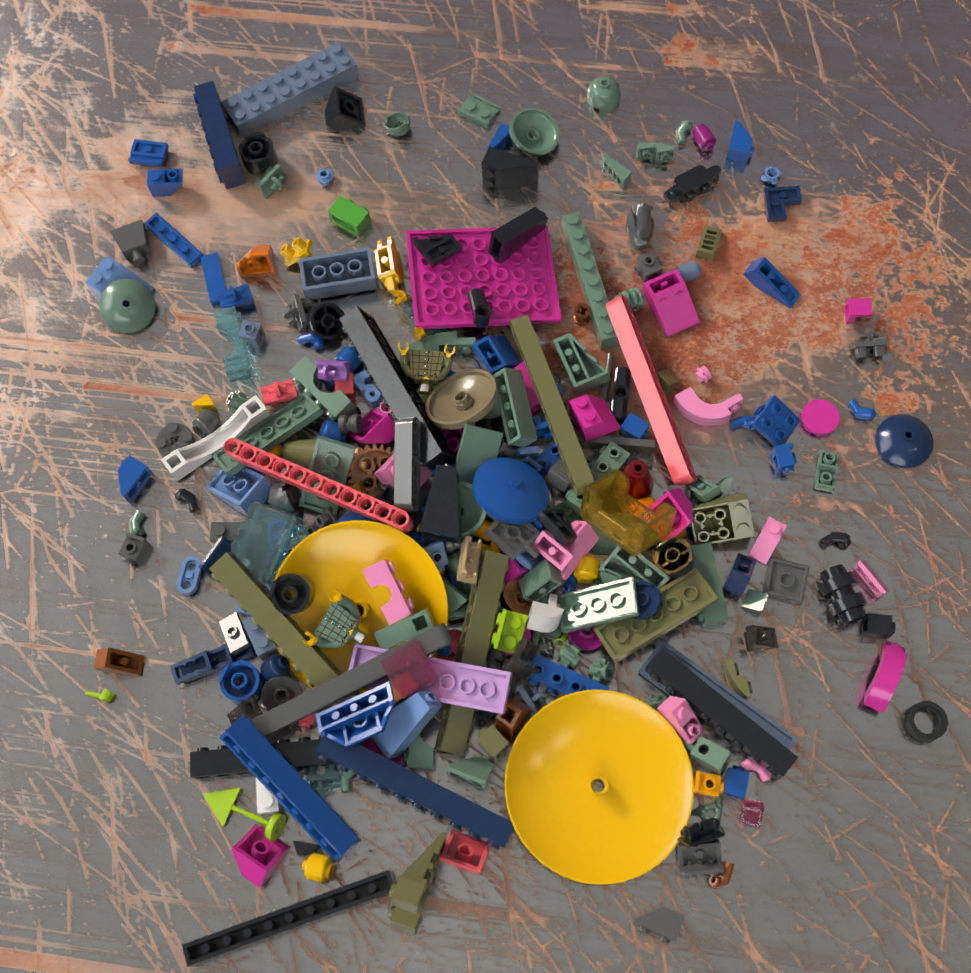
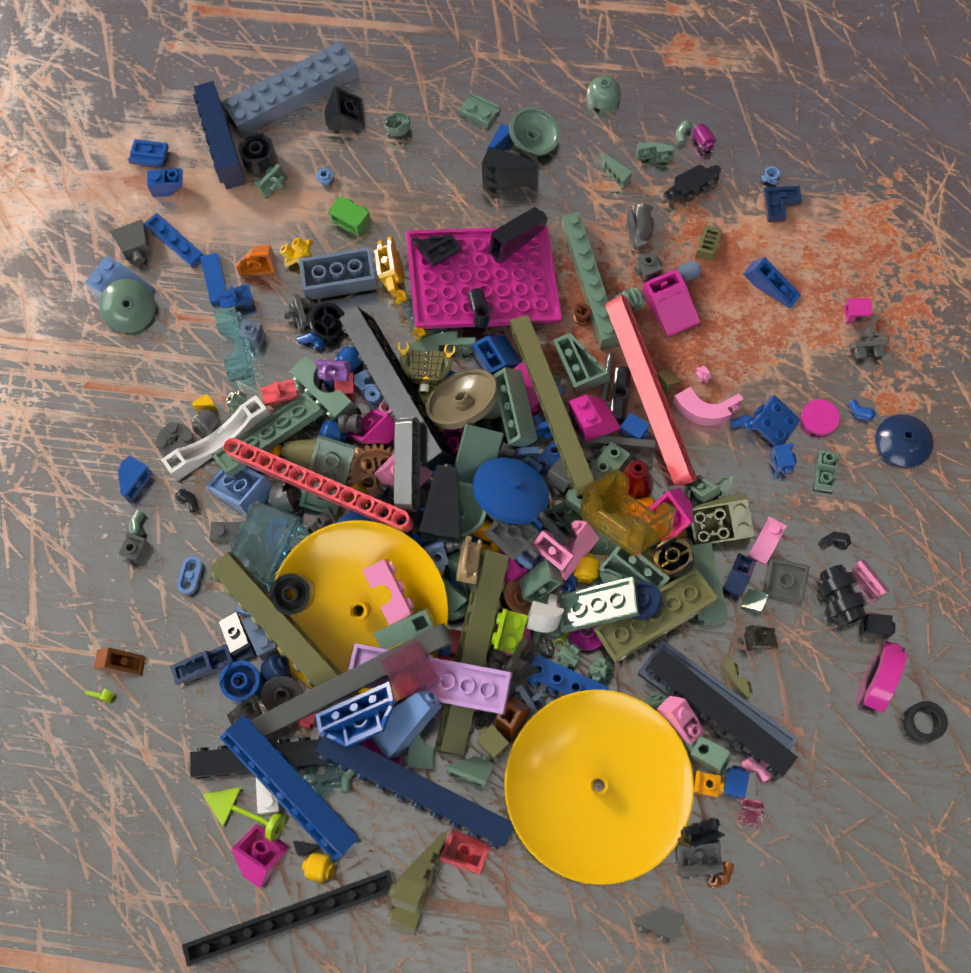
(218, 550): dark blue plate -> none
(338, 624): sand green torso -> none
(717, 807): sand green piece -> none
(740, 144): blue slope -> none

